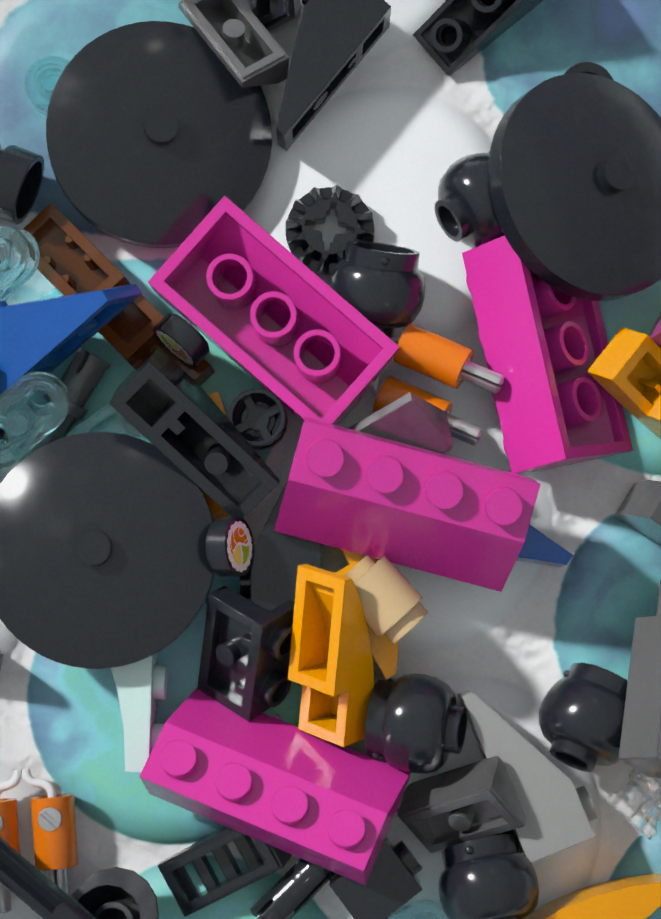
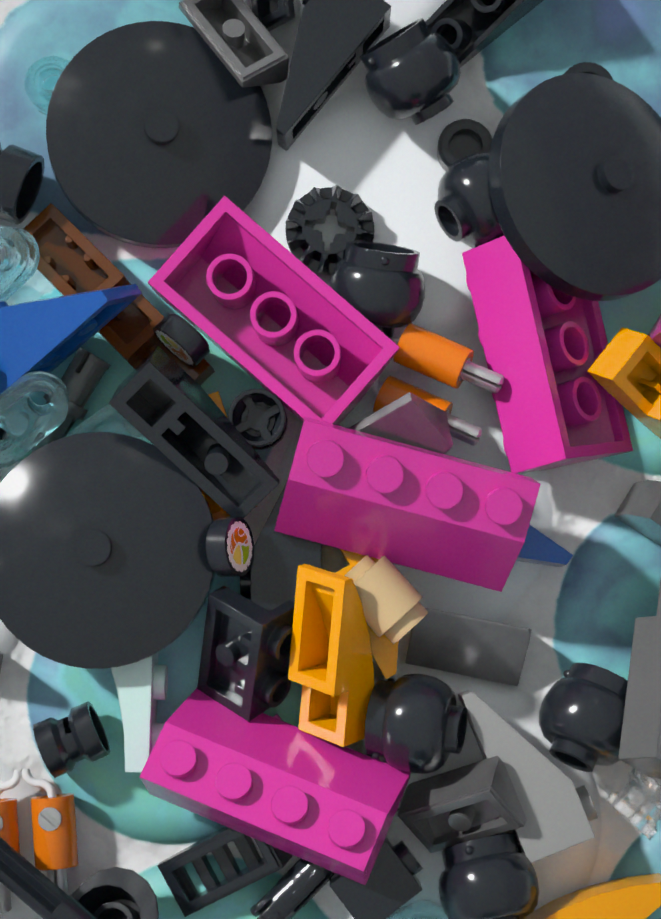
(71, 739): none -> black wheel
(411, 73): none -> black piece
(462, 139): none -> black tile
(469, 646): none -> flat silver slope

